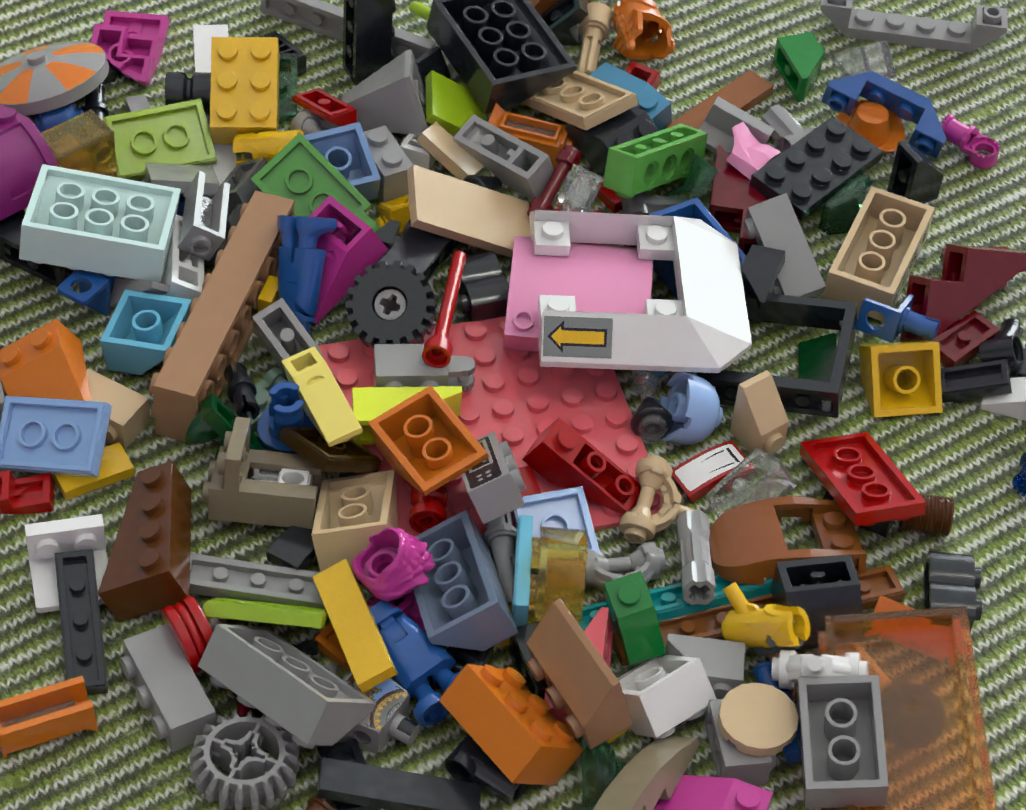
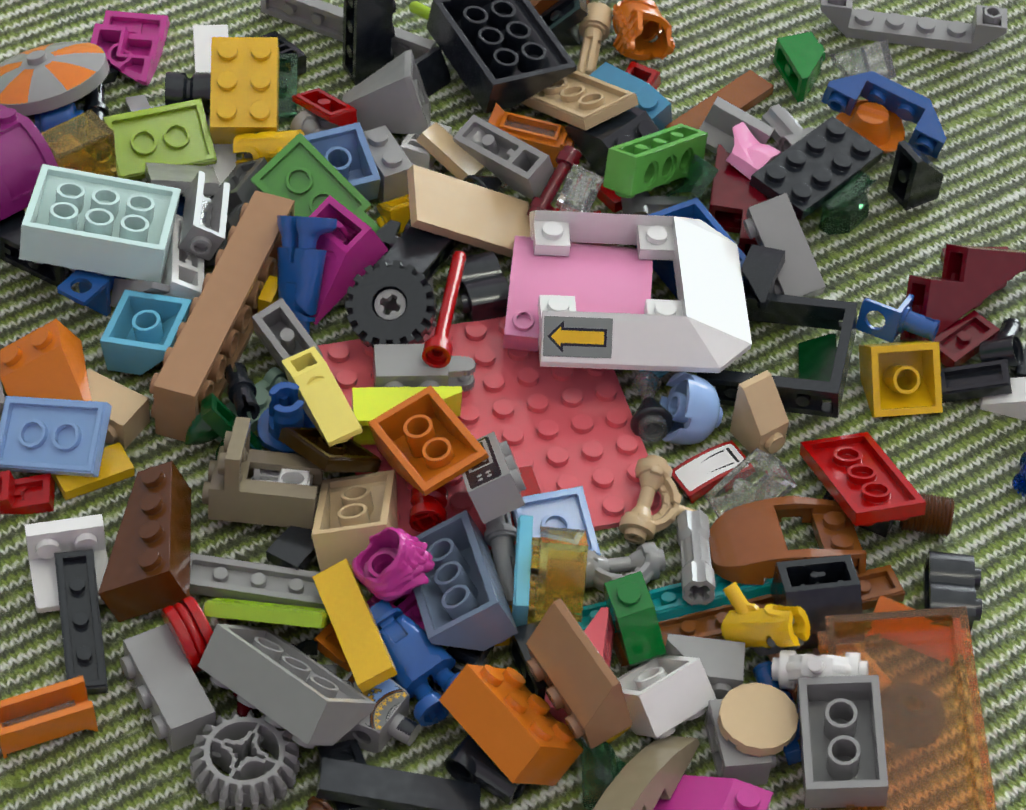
(449, 103): lime tile -> none
(572, 462): red slope -> none
(879, 250): tan brick -> none
(971, 141): dark pink connector -> none

